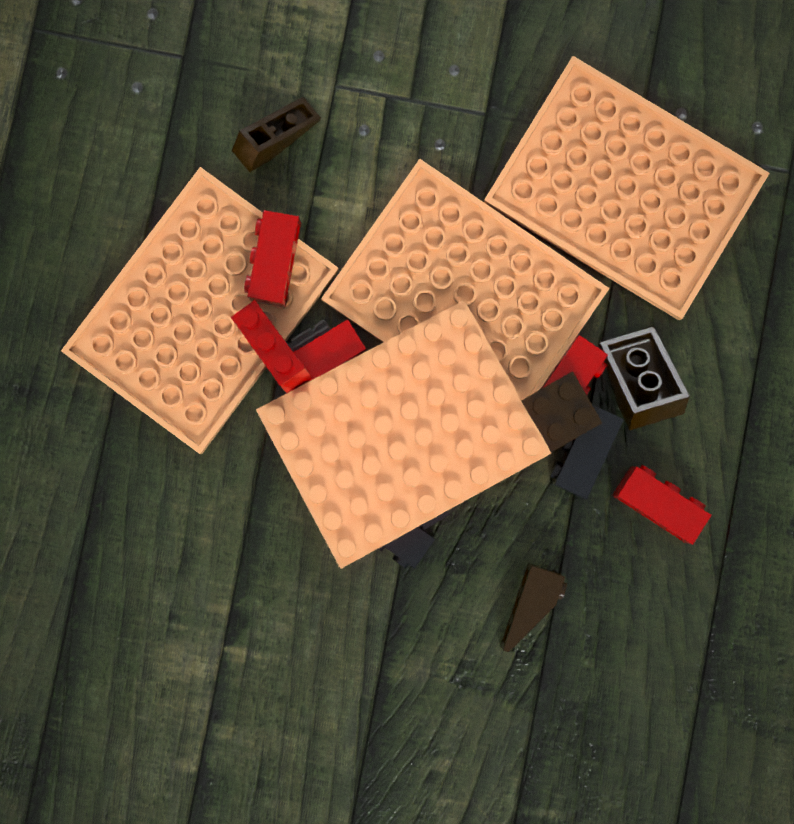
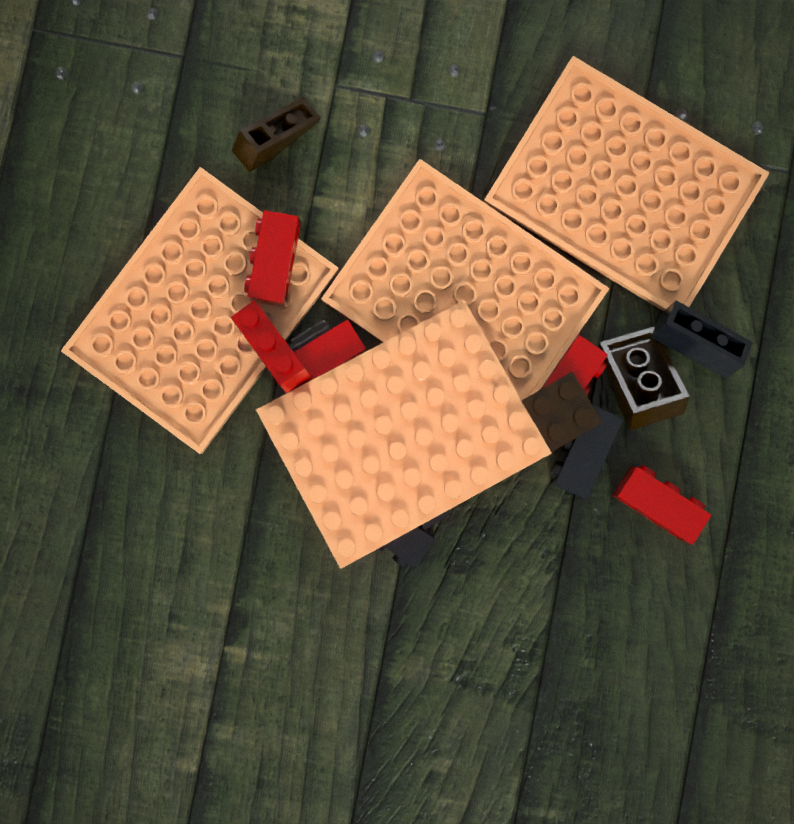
(534, 600): dark brown slope -> none
(701, 339): none -> black brick

